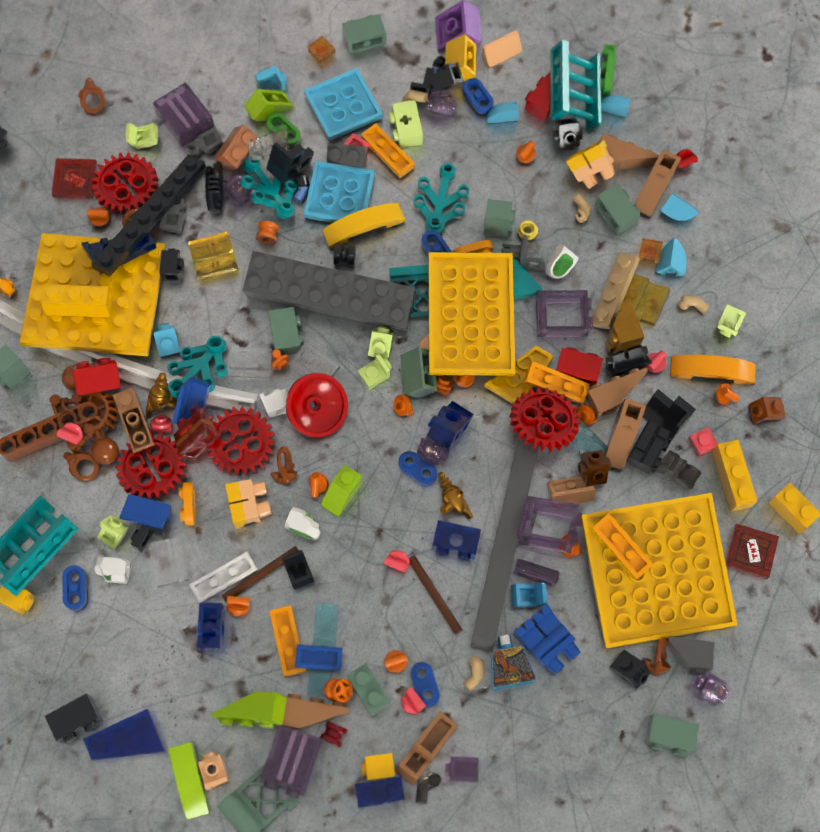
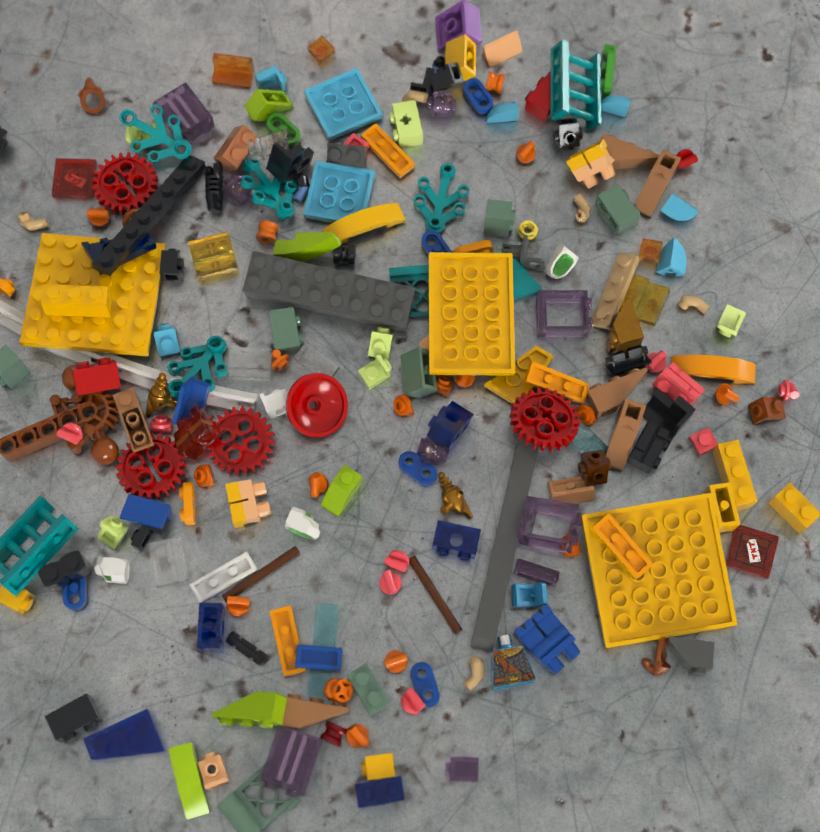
(30, 223): none -> tan arm
(69, 568): none -> black brick
(73, 460): dark orange piece -> none
(158, 136): none -> teal plant
(173, 218): dark grey plate -> none
(203, 476): none -> orange plate
(208, 142): dark grey plate -> none
(232, 70): none -> clear orange panel
(246, 648): none -> black axle
(287, 473): dark orange piece -> none
(298, 569): black bracket -> none
(306, 245): none -> lime slope
(357, 736): none -> orange plate
(364, 33): sand green brick -> none
(390, 582): none -> coral plate
(425, 784): clear smoke arm -> none
(426, 748): medium nougat slope -> none
(495, 82): none -> orange wheel
(580, 365): red brick -> none
(631, 669): black bracket -> none
(672, 734): sand green brick -> none
(677, 383): none -> coral brick
(683, 473): clear smoke leg -> none
(710, 689): clear purple head -> none
(724, 506): none -> yellow brick
(787, 389): none -> coral plate

